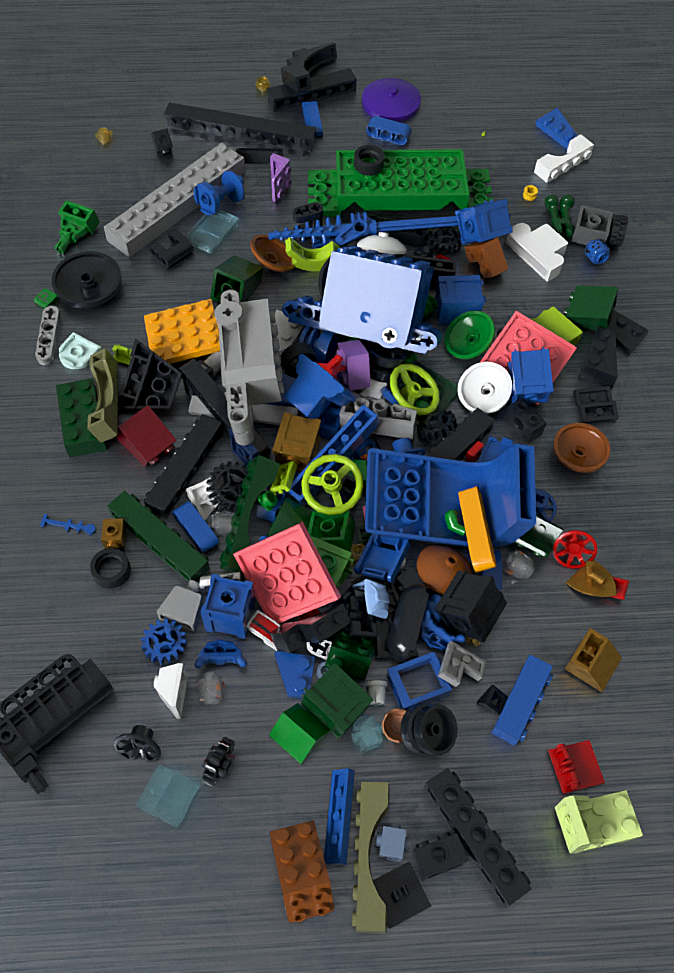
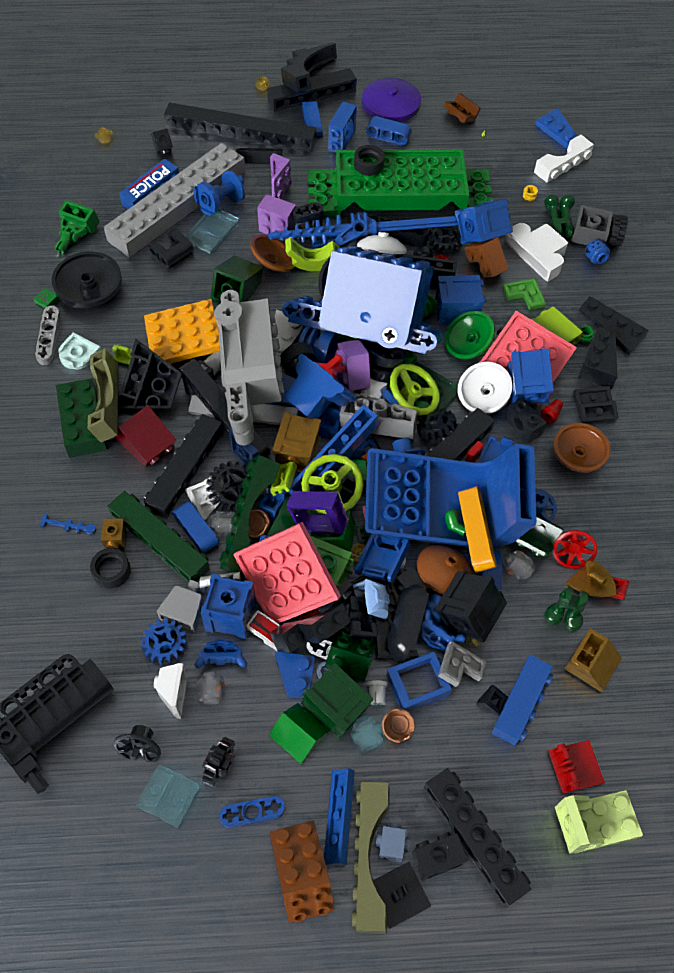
(148, 183): none -> blue brick
(244, 805): none -> blue beam
(258, 524): none -> nougat hair
(267, 500): green plate -> none
(275, 215): none -> medium lavender brick
(332, 523): none -> dark purple window
(341, 127): none -> blue window
(429, 729): black wheel -> none
(463, 108): none -> reddish brown bracket
(525, 289): none -> bright green tile
(552, 411): none -> red cone
(574, 605): none -> dark green piece
(587, 334): none -> green plate
(592, 306): dark green slope -> none

